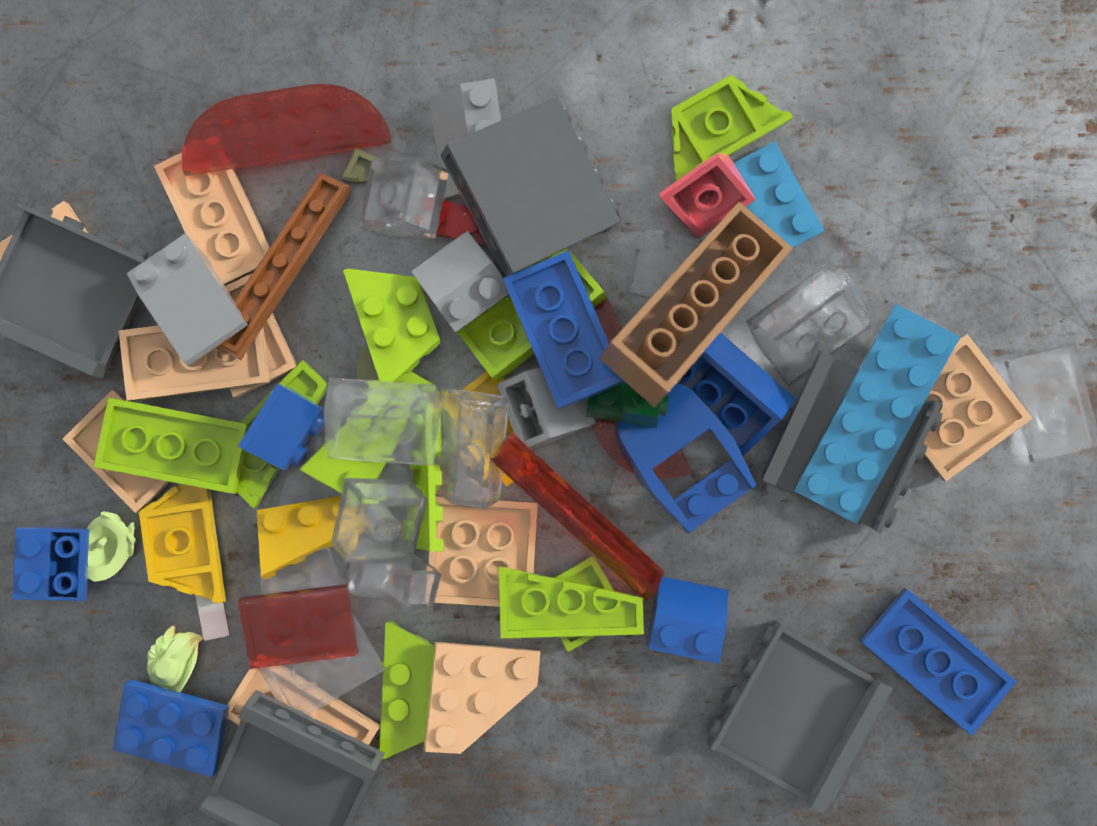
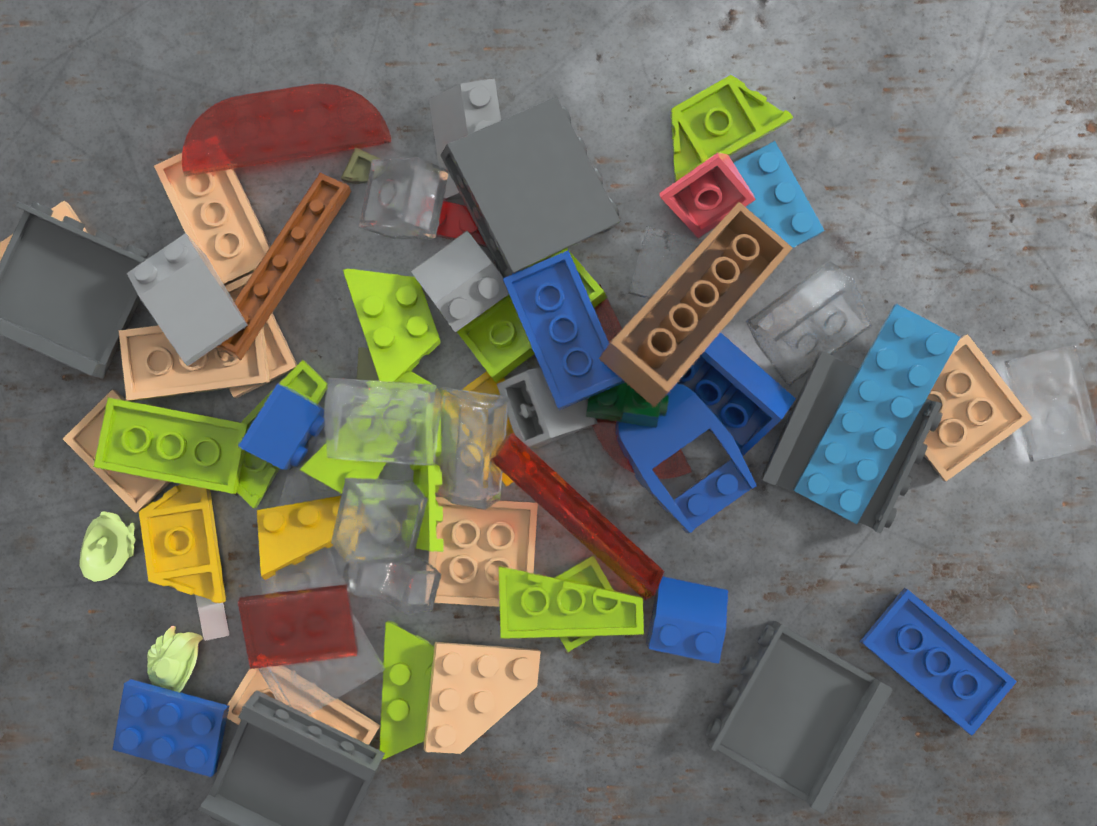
(50, 563): blue slope -> none

